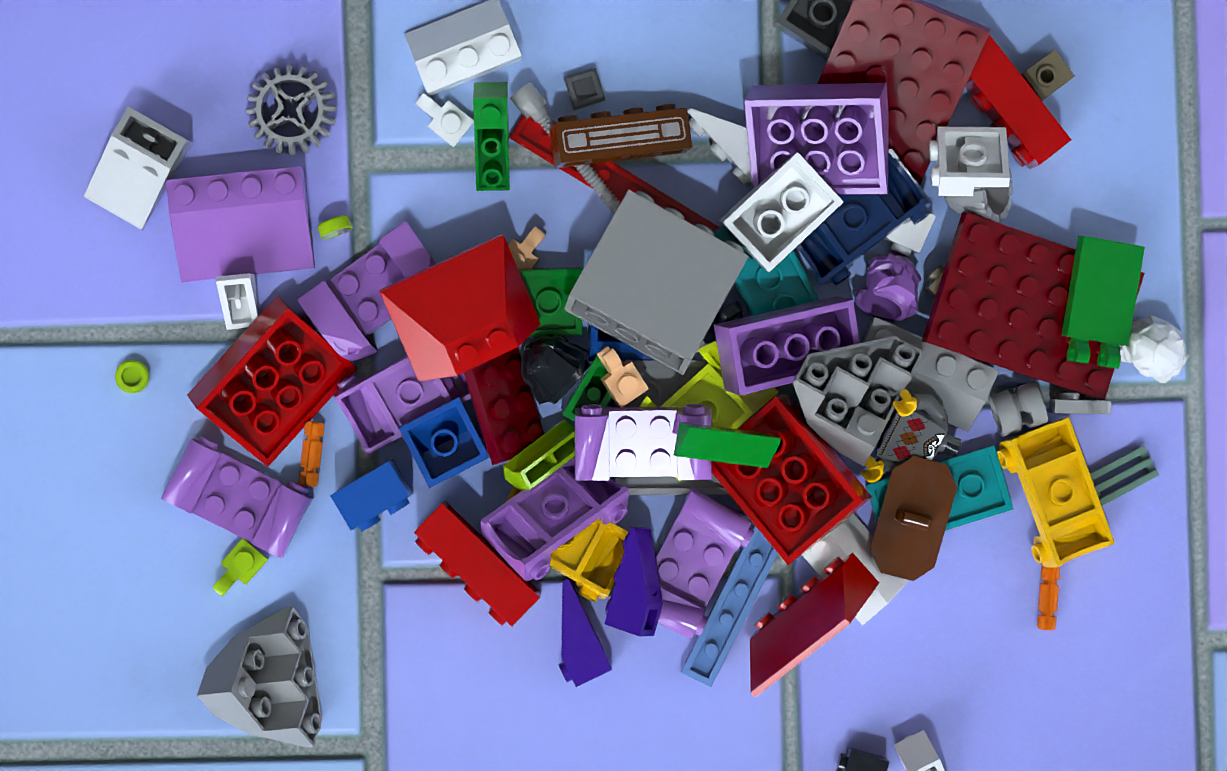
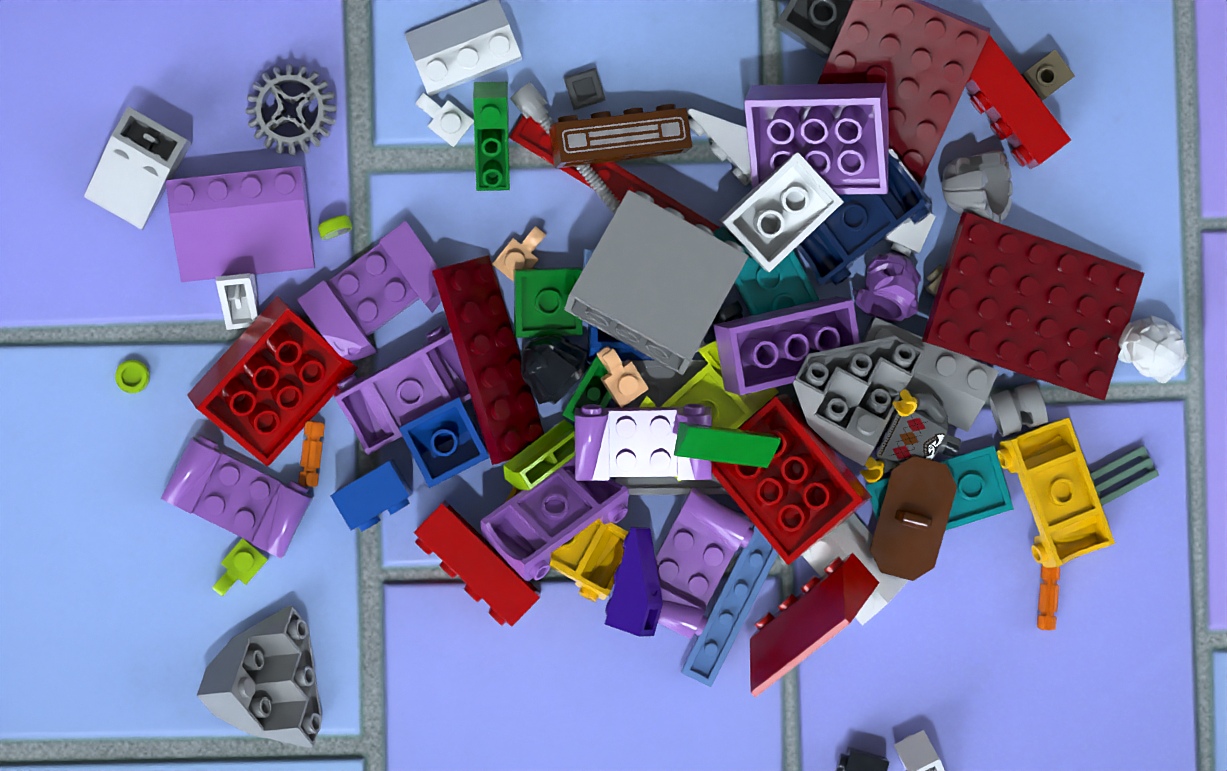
(461, 310): red slope -> none
(581, 647): dark purple slope -> none
(969, 159): white plate -> none
(1071, 404): light grey plate -> none
(1102, 298): green tile -> none

